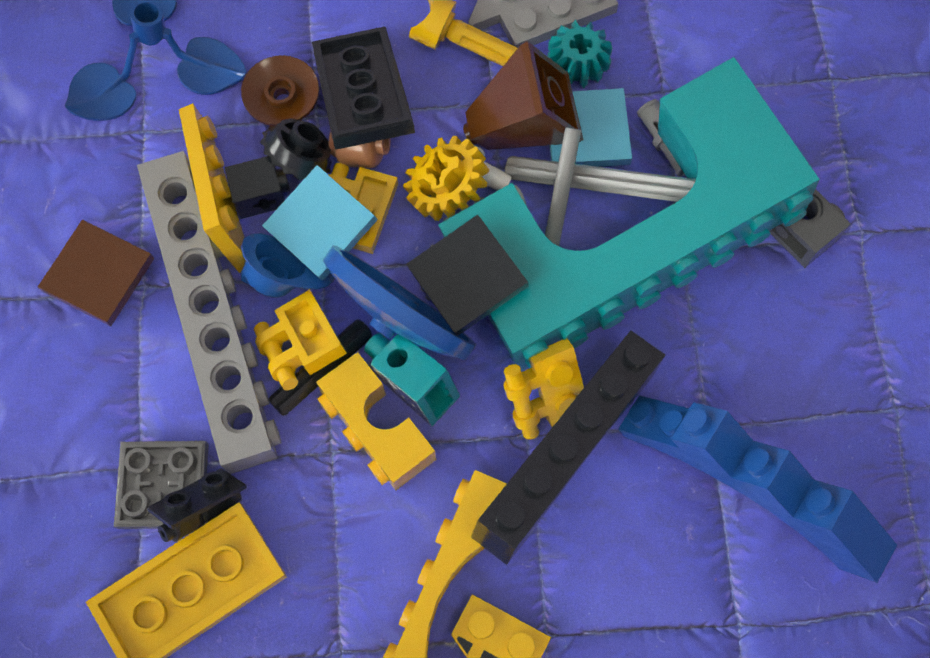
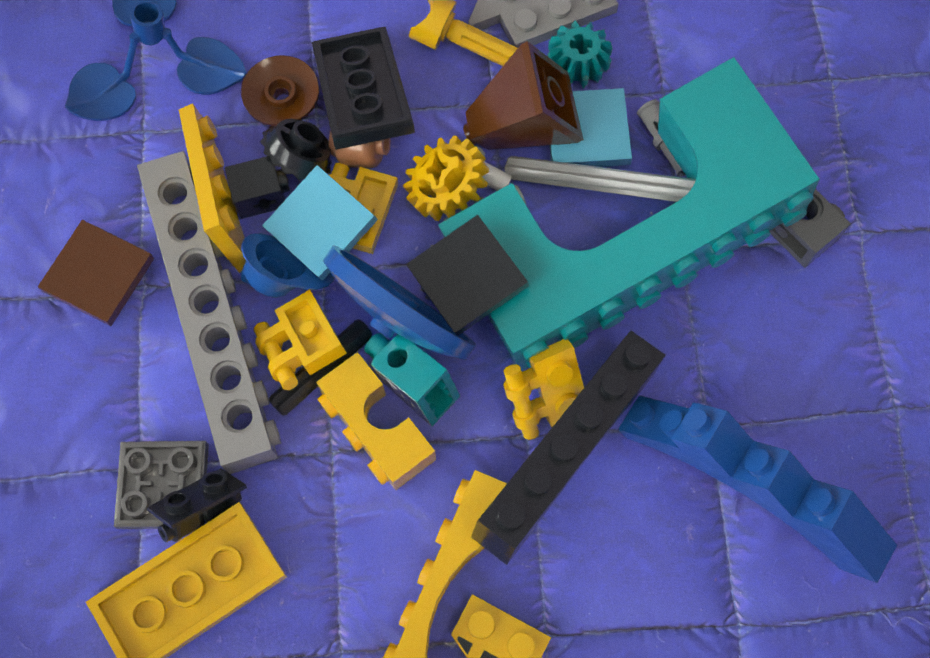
(562, 184): light grey bar -> none

